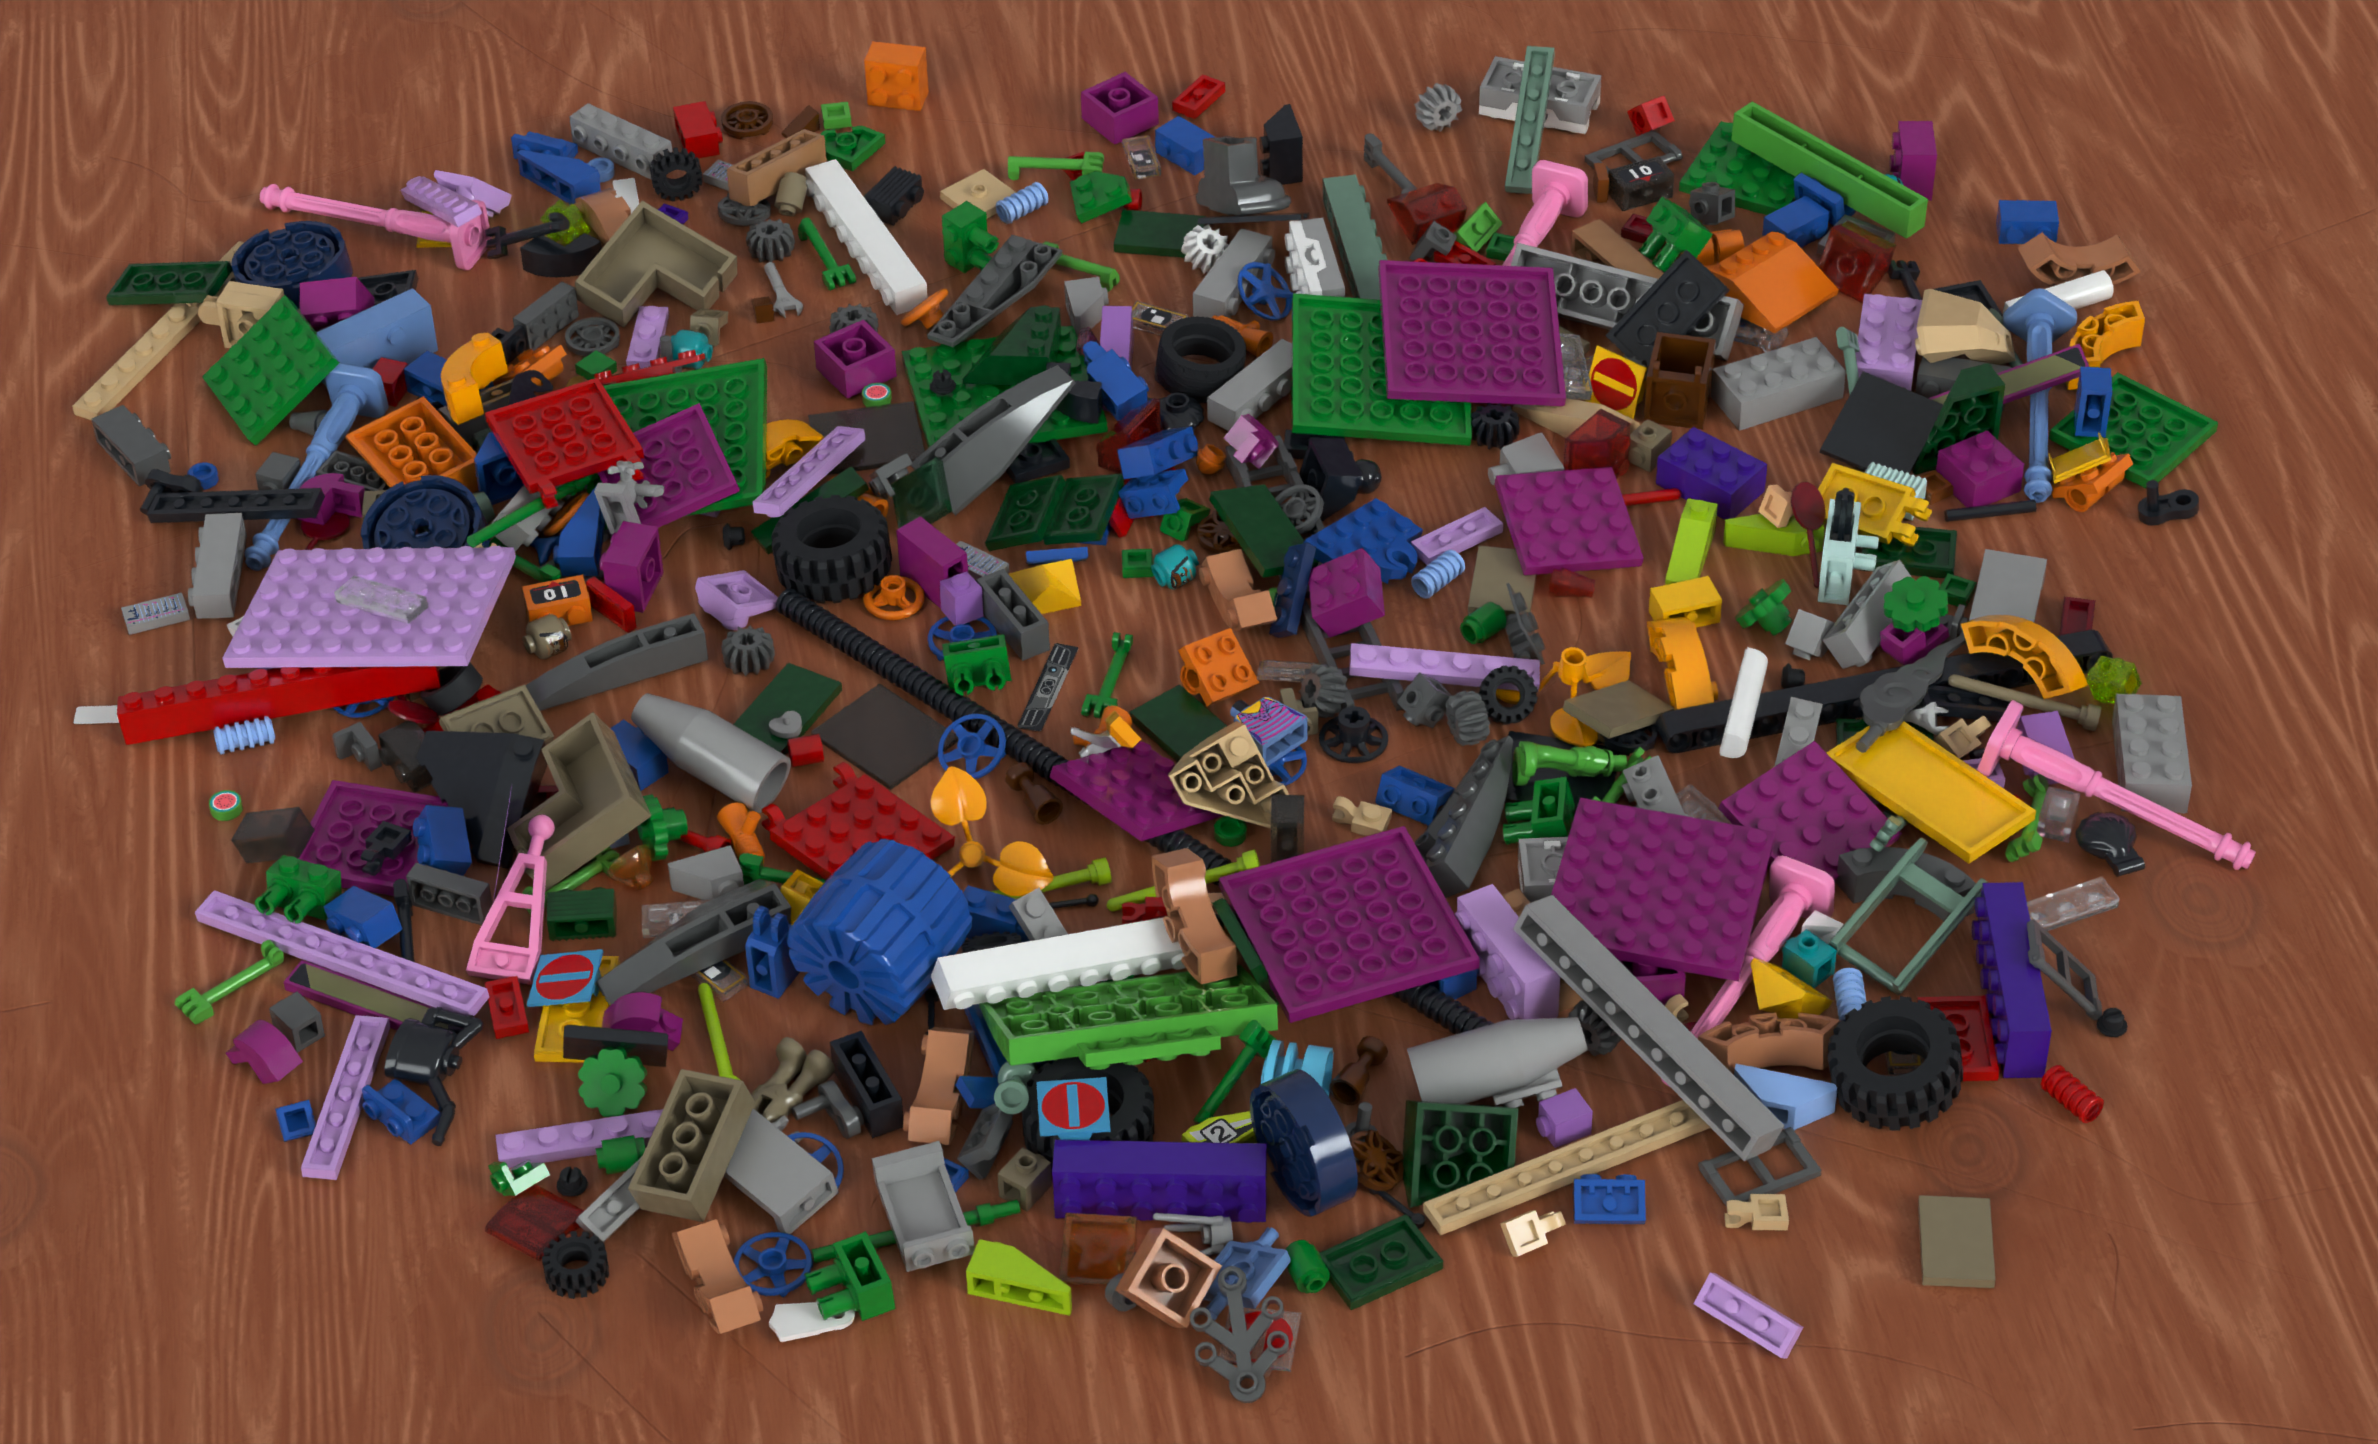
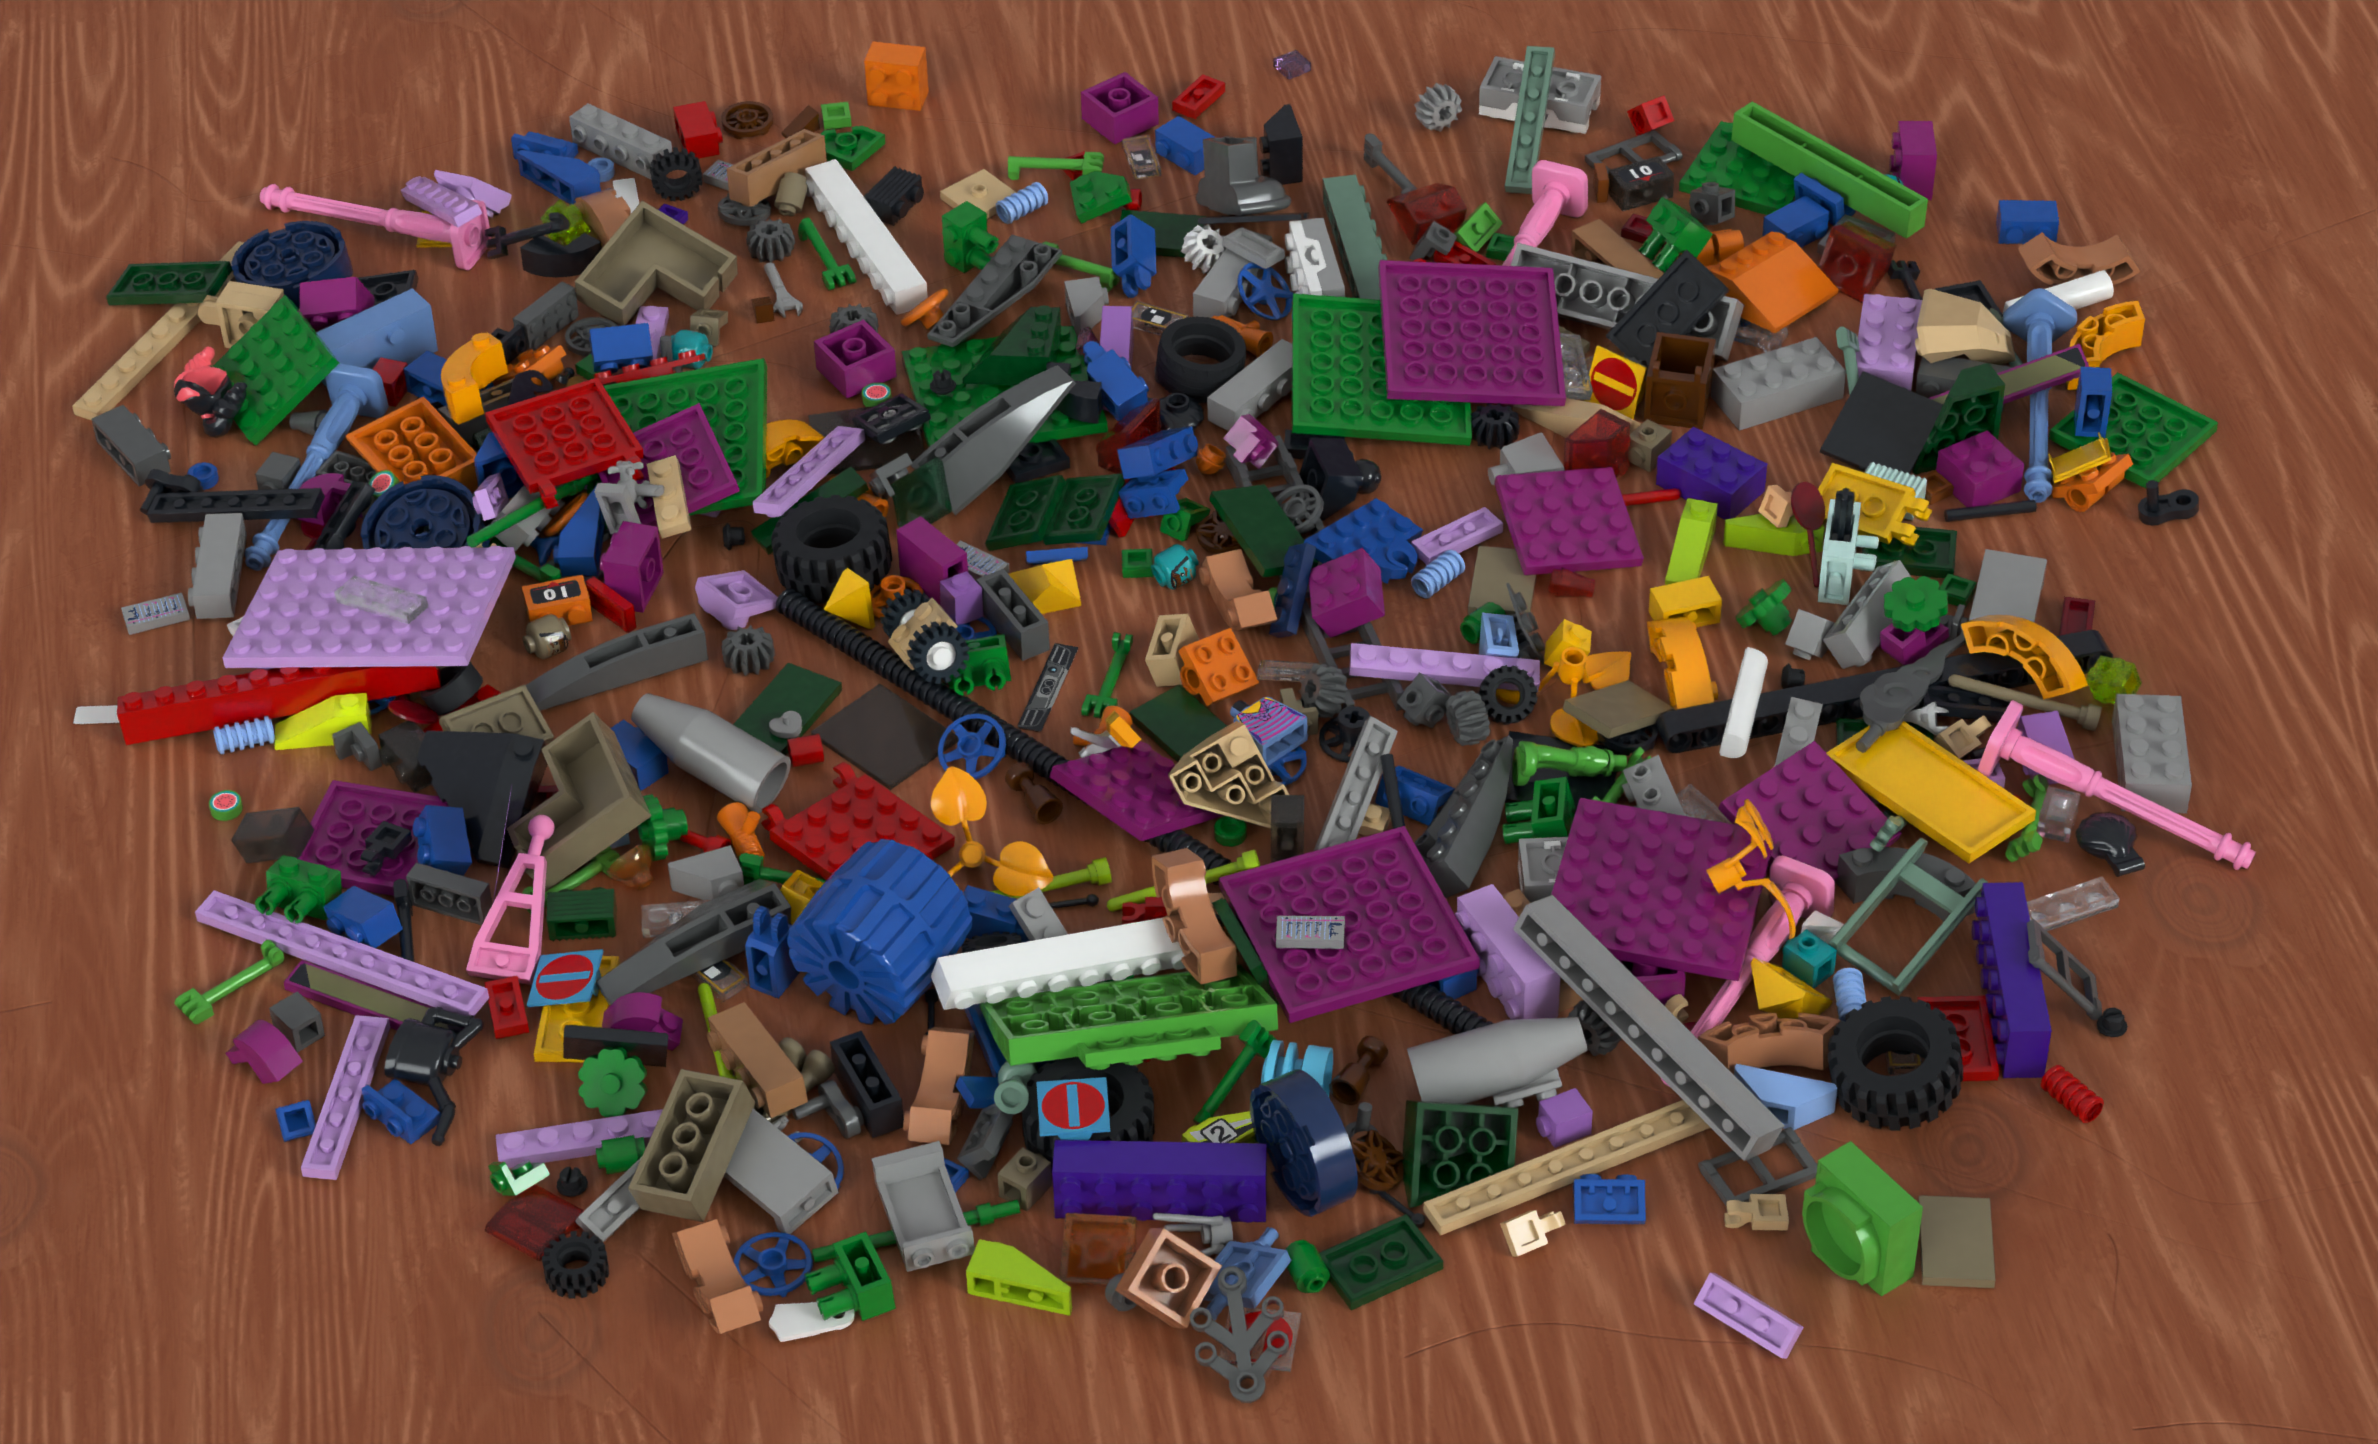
(210, 393): none -> black hair
(318, 723): none -> neon yellow slope
(345, 515): none -> black hinge
(382, 482): none -> tile
(490, 497): none -> lavender plate
(567, 374): none -> black hinge
(620, 347): none -> blue brick
(671, 506): none -> tan plate
(756, 1060): none -> medium nougat brick
(852, 600): none -> yellow slope
(891, 418): none -> black piece
(924, 636): none -> plate
(1133, 254): none -> blue hinge
(1163, 657): none -> tan brick
(1253, 247): none -> light grey tile
(1292, 64): none -> clear purple tile
(1310, 932): none -> light grey tile
(1357, 784): none -> light grey plate
(1392, 790): none -> black bar
(1498, 636): none -> light blue slope
(1565, 636): none -> yellow brick
(1730, 871): none -> light orange plant
(1862, 1221): none -> bright green container

